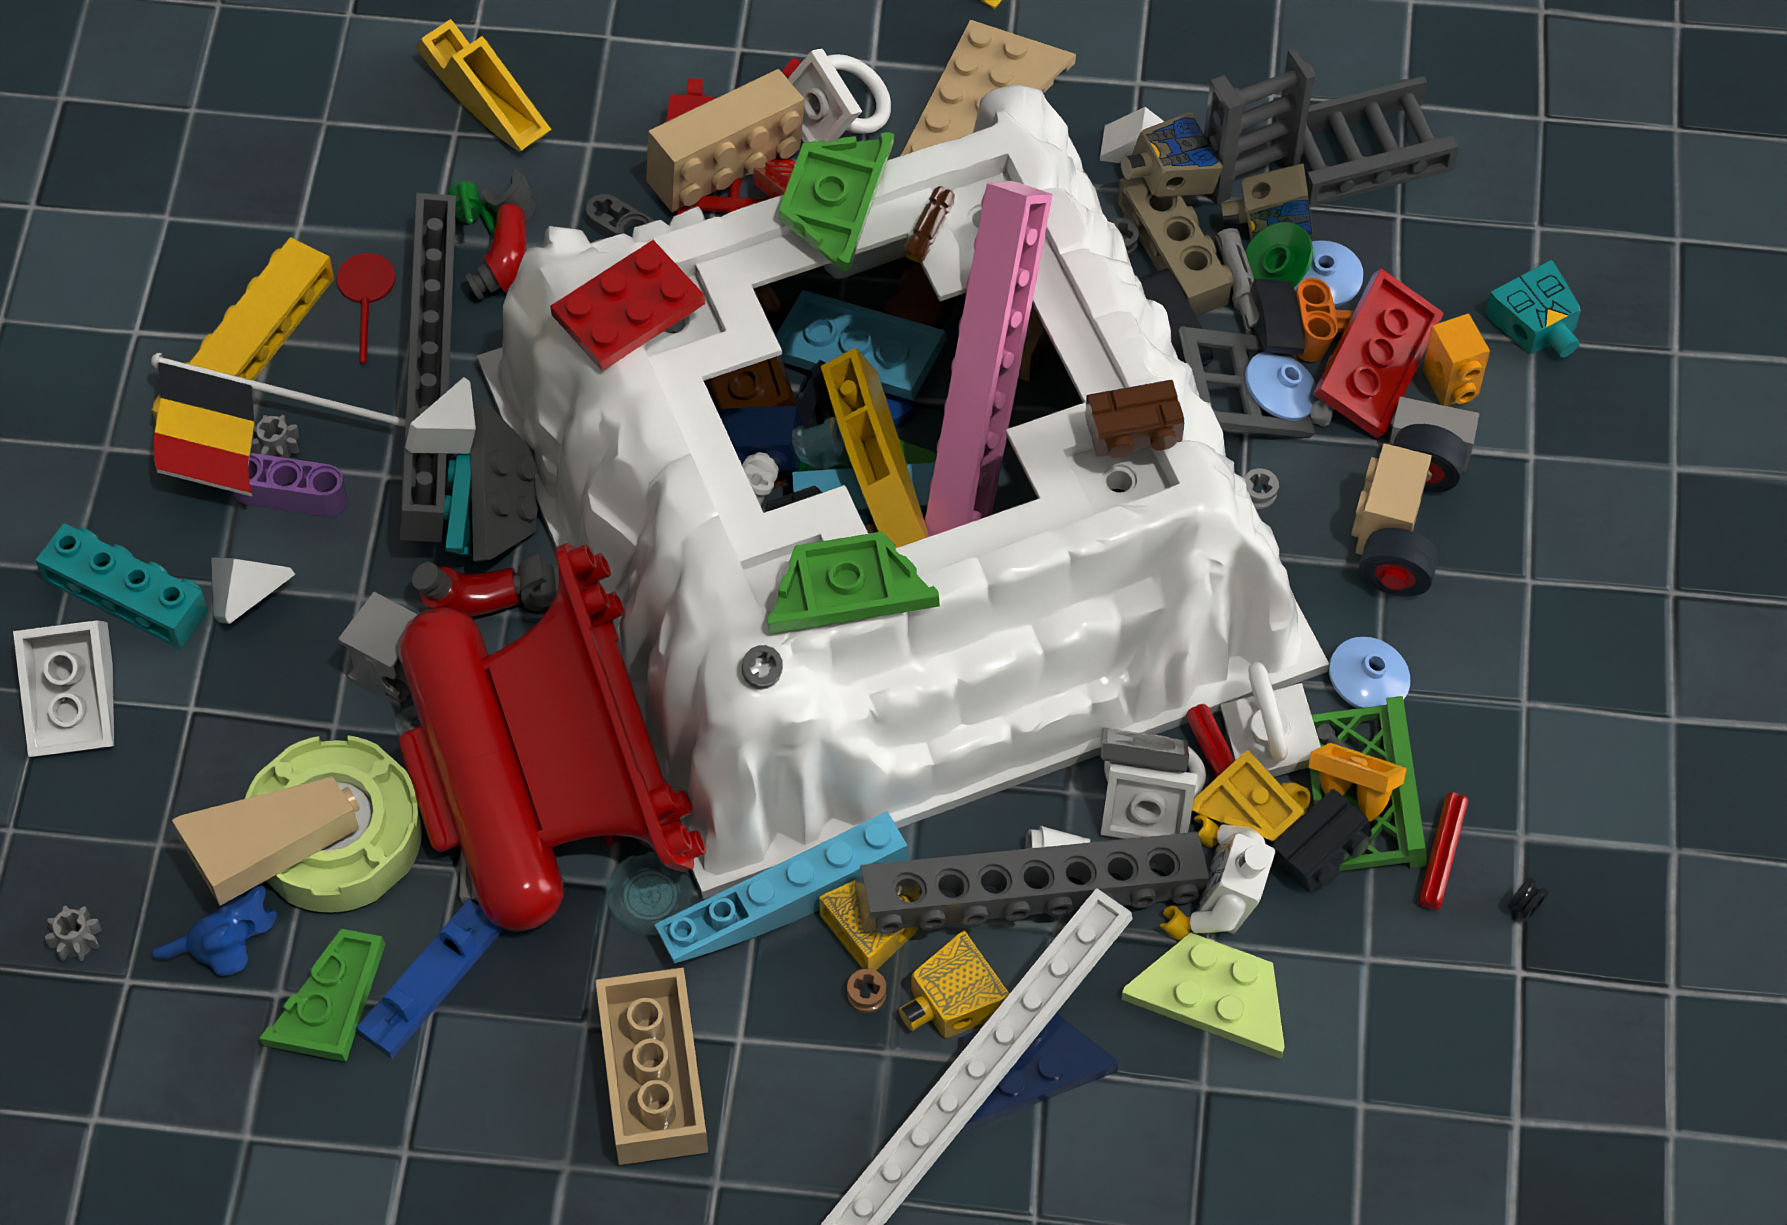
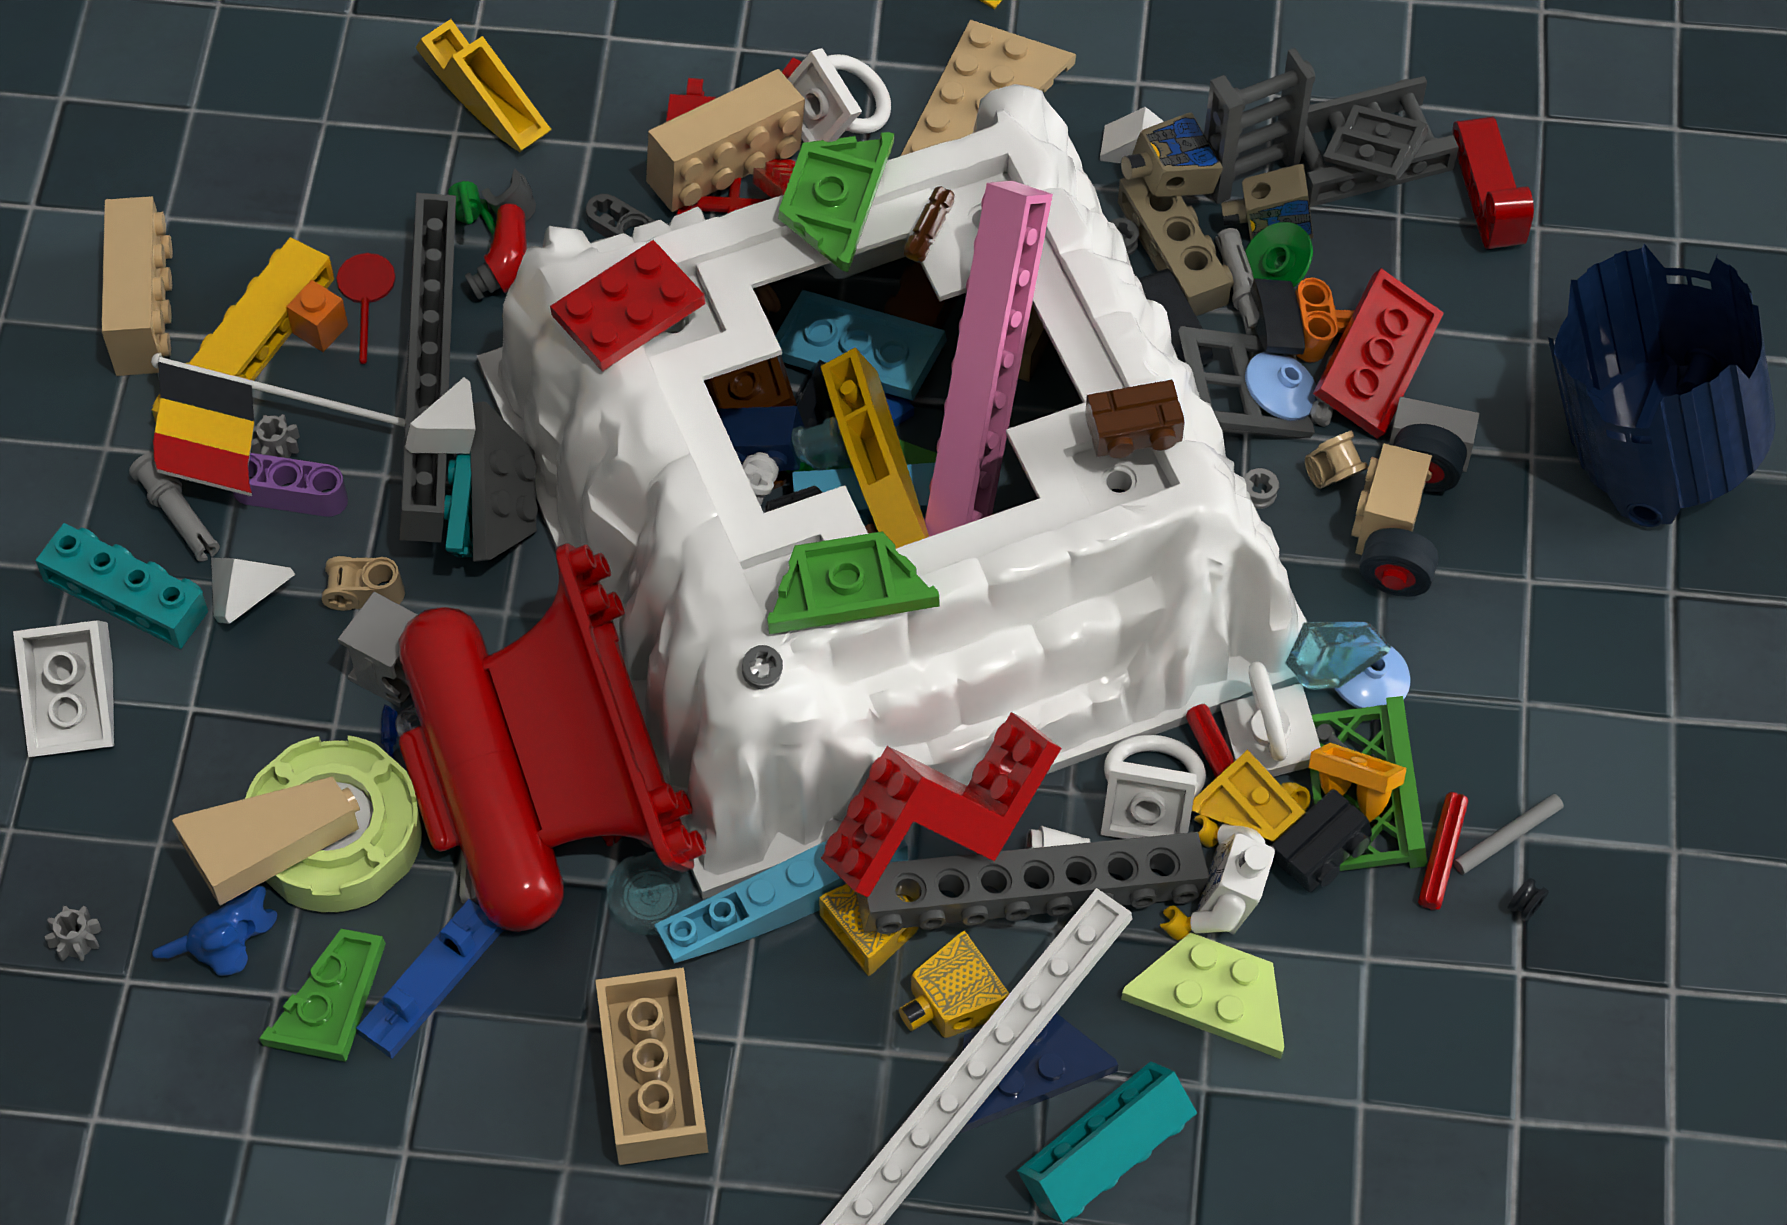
(135, 284): none -> tan brick
(165, 493): none -> light grey pin
(317, 316): none -> orange brick
(360, 580): none -> tan piece
(388, 729): none -> clear blue piece
(488, 591): piece -> none
(858, 979): medium nougat bush -> none
(910, 791): none -> red bracket
(1107, 1142): none -> teal brick
(1144, 750): dark grey tile -> none
(1334, 461): none -> tan piece
(1334, 652): none -> clear light blue slope
(1344, 274): light blue dish -> none
(1376, 142): none -> dark grey slope
(1455, 360): light orange brick -> none
(1499, 207): none -> red beam
(1508, 834): none -> light grey bar
(1537, 310): teal torso -> none
(1663, 384): none -> dark blue piece

